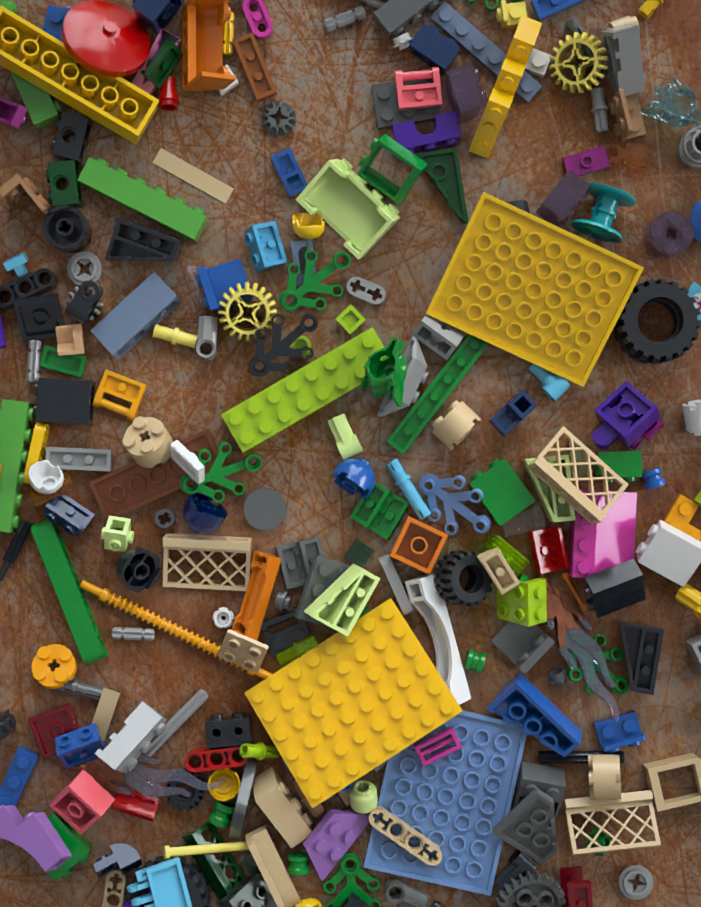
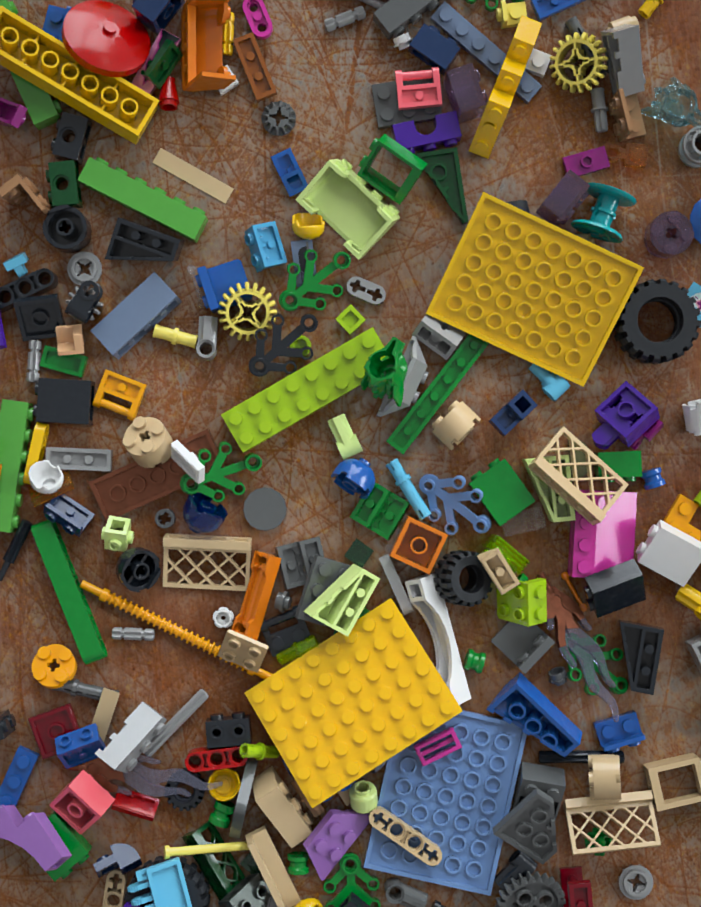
(548, 549): red bracket -> none

